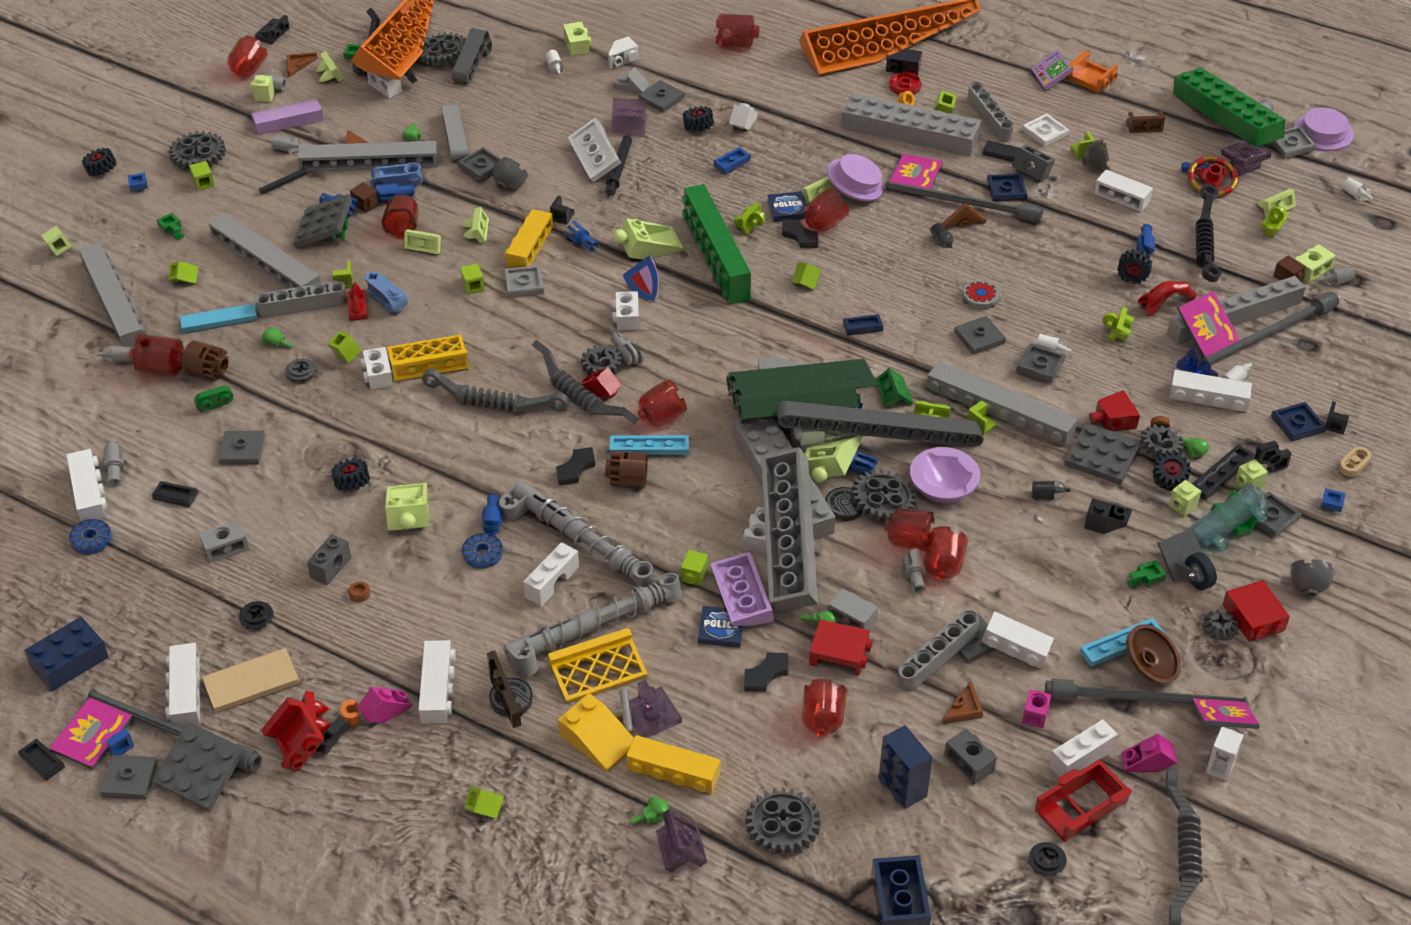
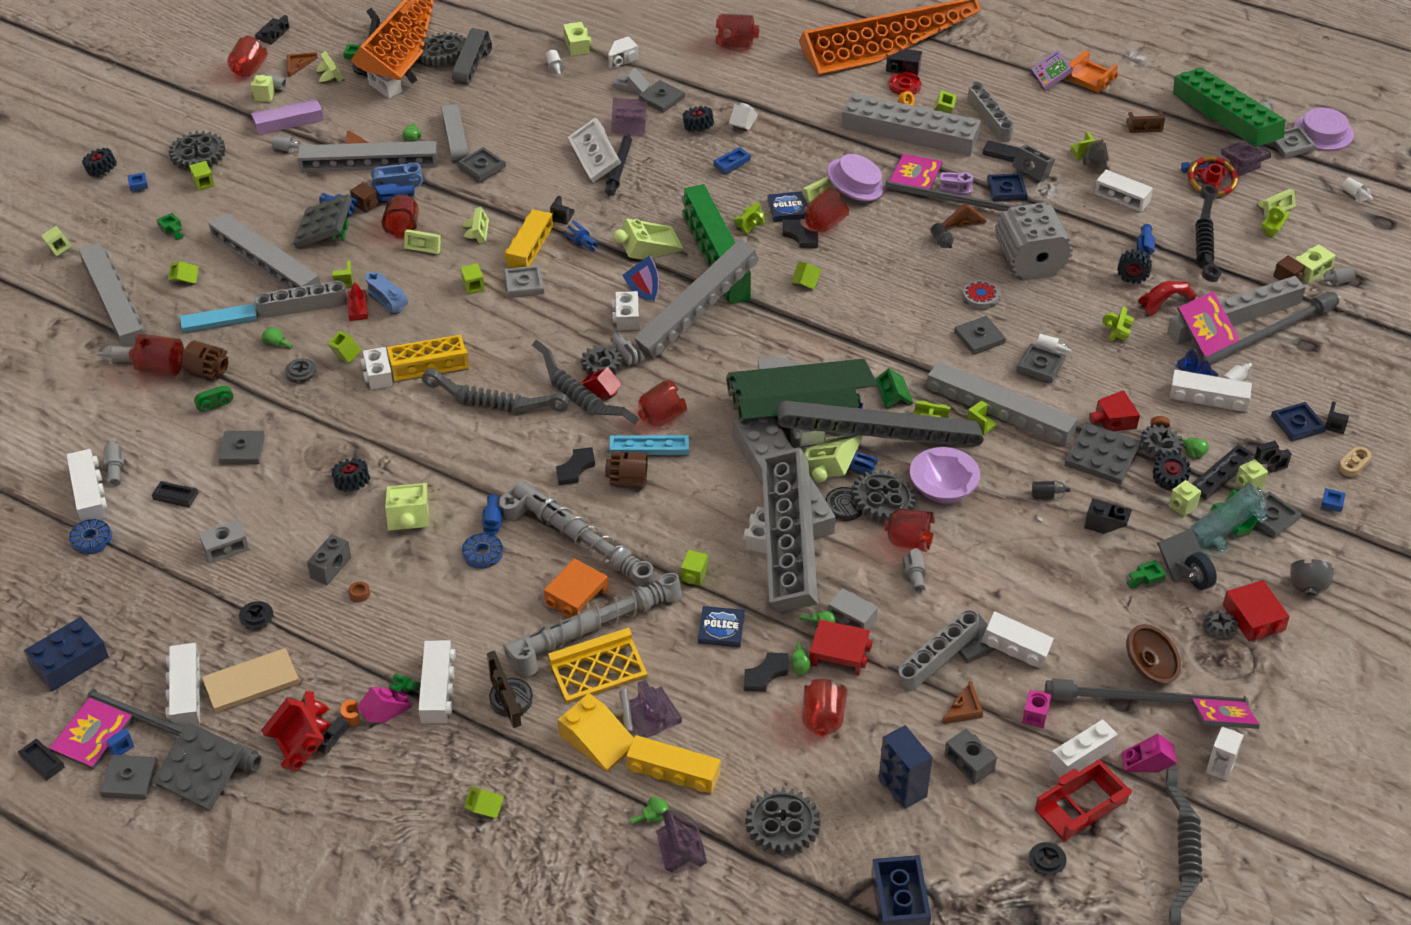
(283, 181): black bar -> none
(404, 683): none -> green plate
(508, 174): dark grey cylinder -> none
(540, 583): white arch -> none
(575, 588): none -> orange panel
(696, 298): none -> light grey brick
(742, 590): lavender slope -> none
(800, 661): none -> bright green piece
(863, 324): dark blue tile -> none
(945, 552): clear red cylinder -> none
(956, 182): none -> lavender piece
(1033, 241): none -> light grey piece
(1045, 130): white tile -> none
(1110, 646): medium azure plate -> none

